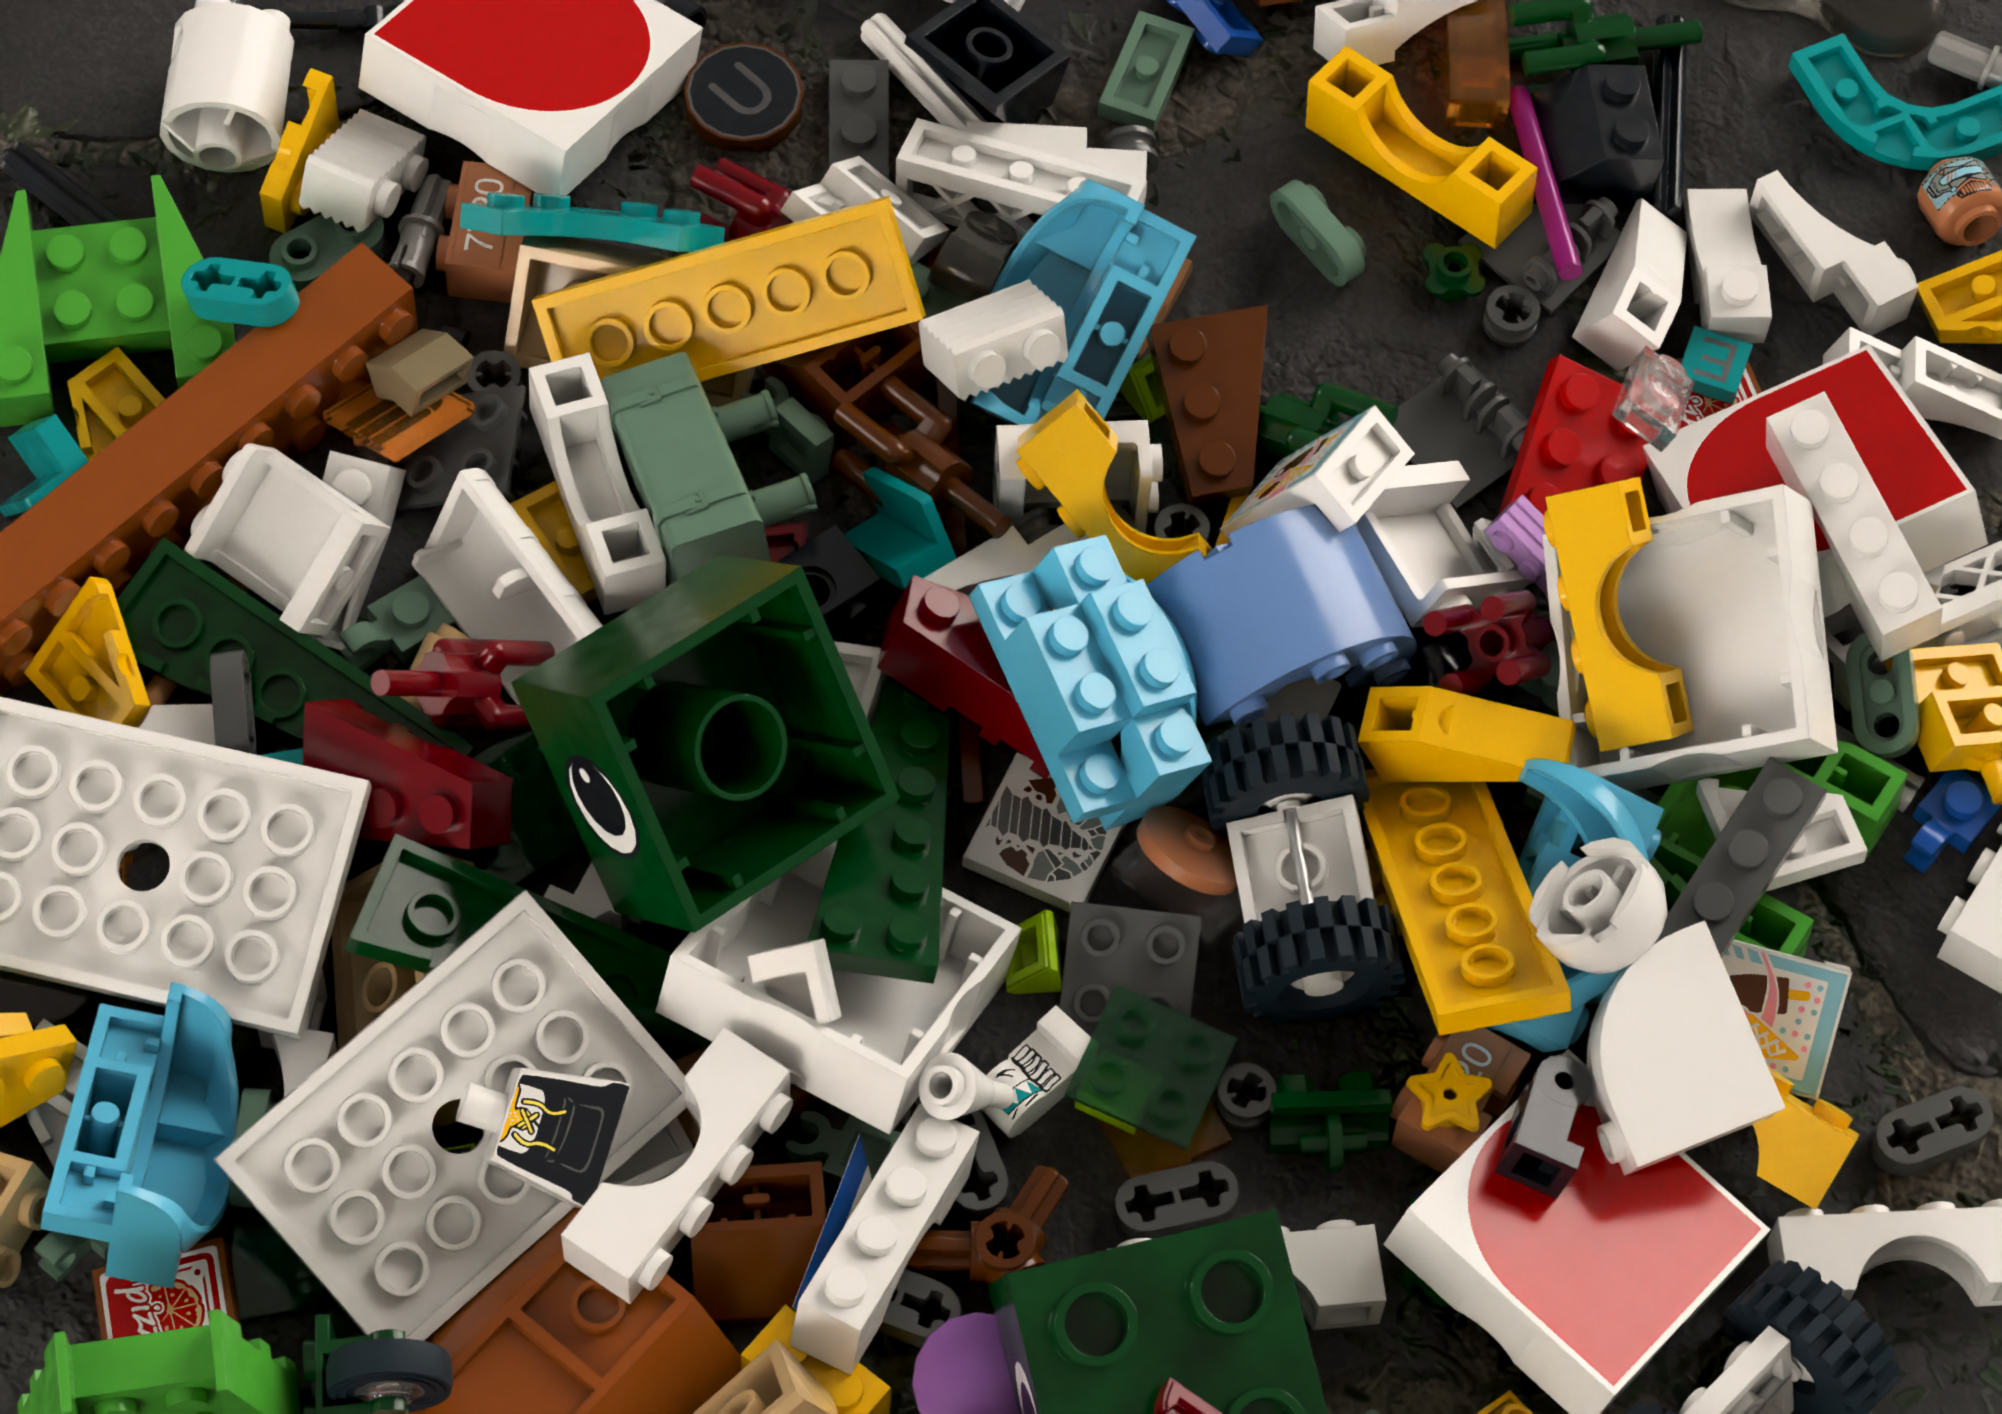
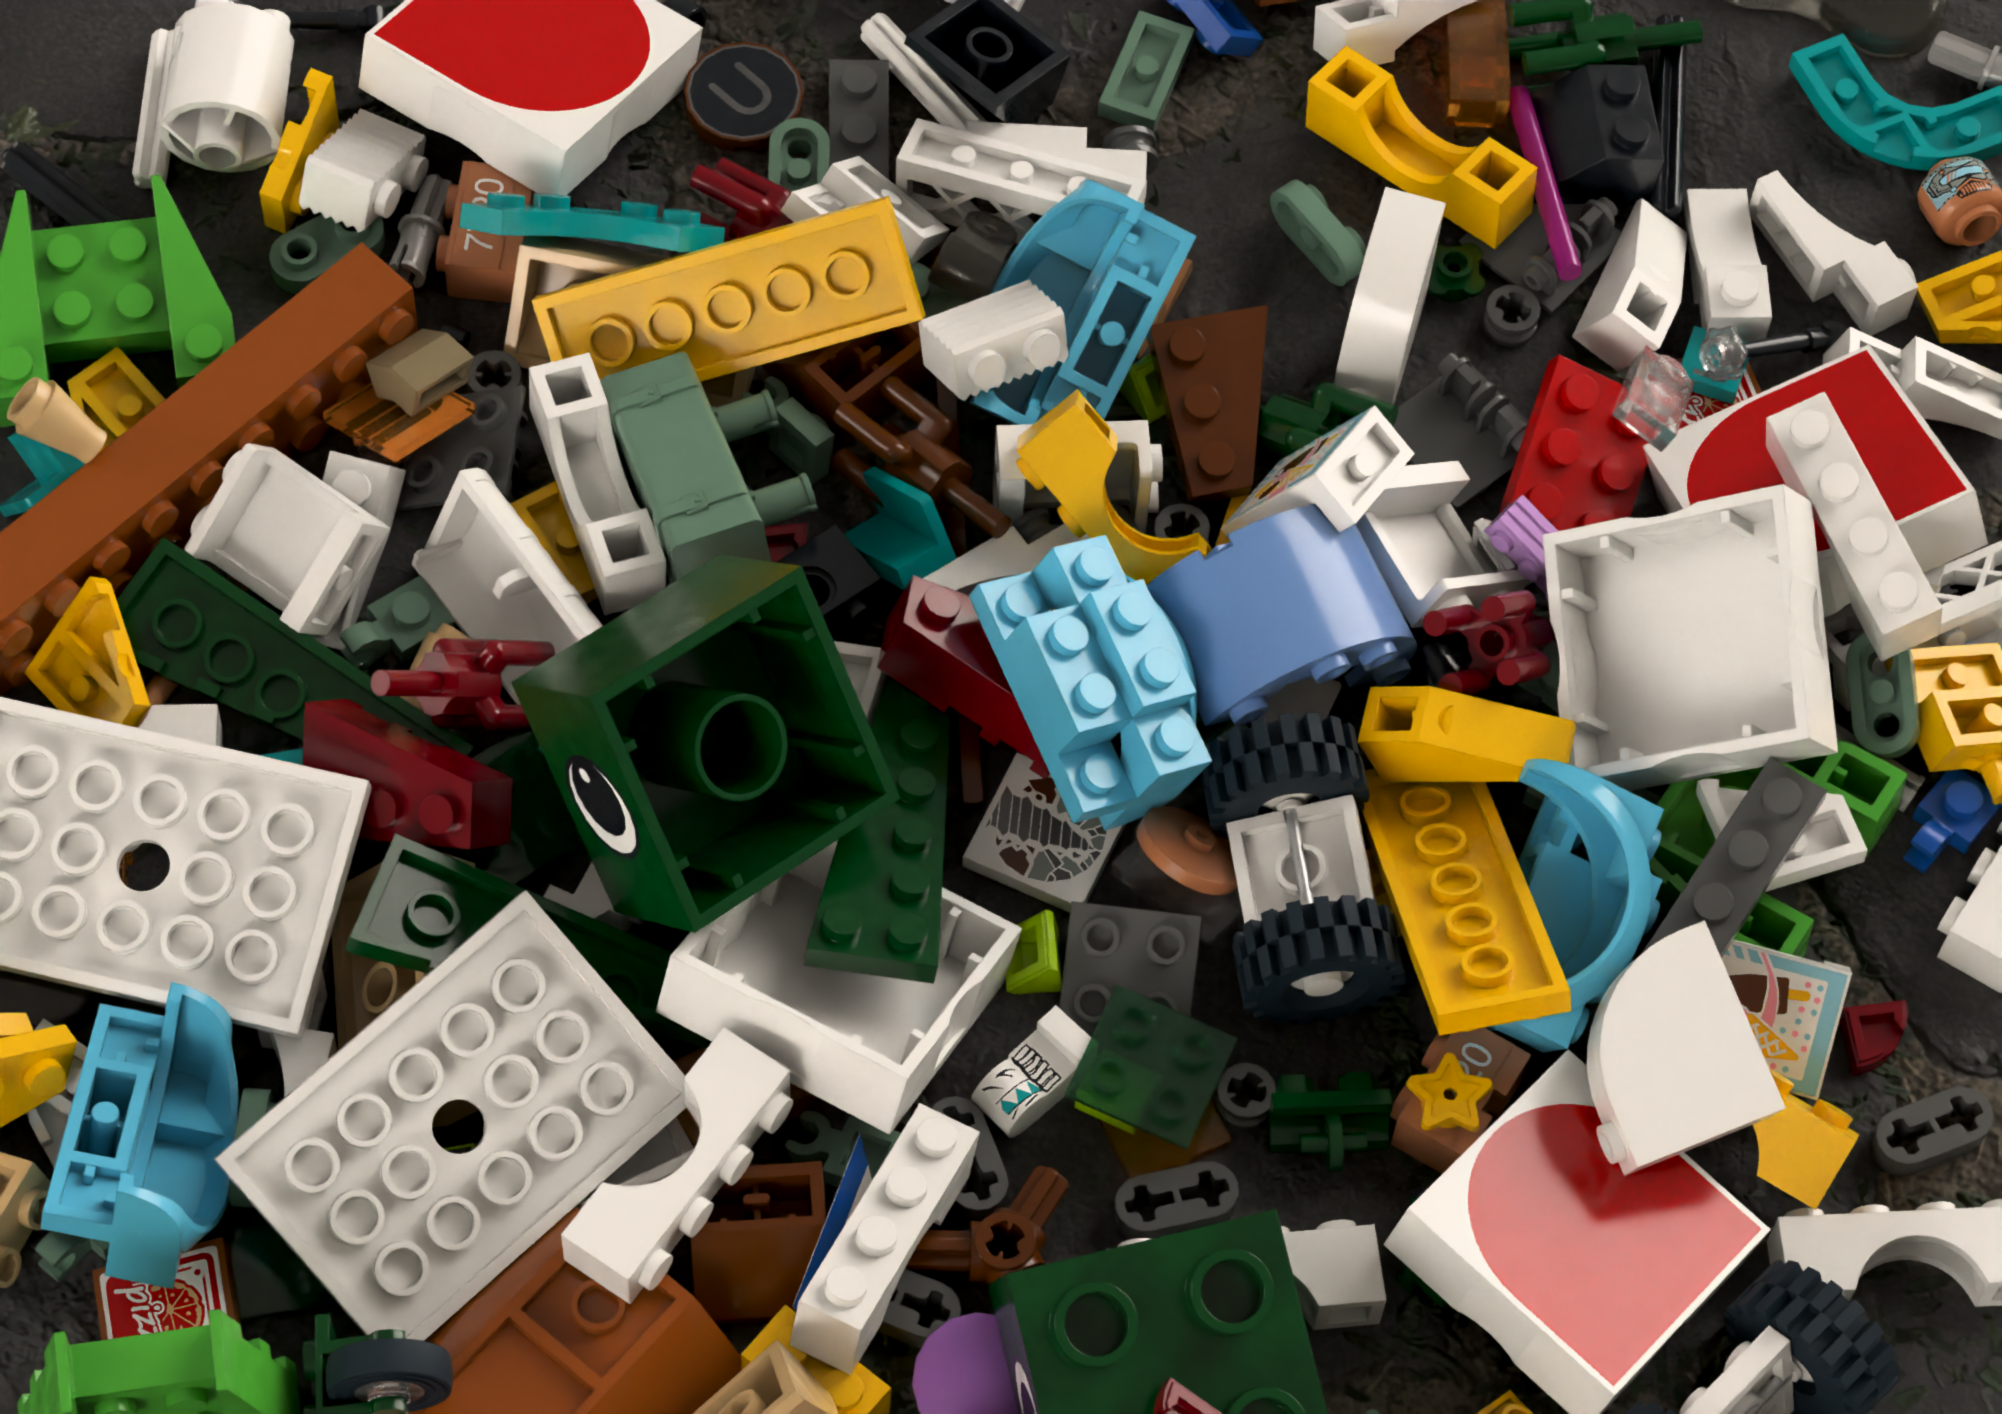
(52, 418): none -> tan cone
(150, 152): none -> white axle
(233, 701): dark grey beam -> none
(240, 292): teal beam -> none
(548, 1128): torso -> none
(793, 137): none -> sand green plate
(799, 978): white panel -> none
(955, 1088): white cone -> none
(1389, 295): none -> white brick
(1537, 1136): leg -> none
(1600, 908): white cylinder -> none
(1628, 692): yellow arch -> none
(1725, 353): none -> piece
(1872, 1033): none -> dark red tile

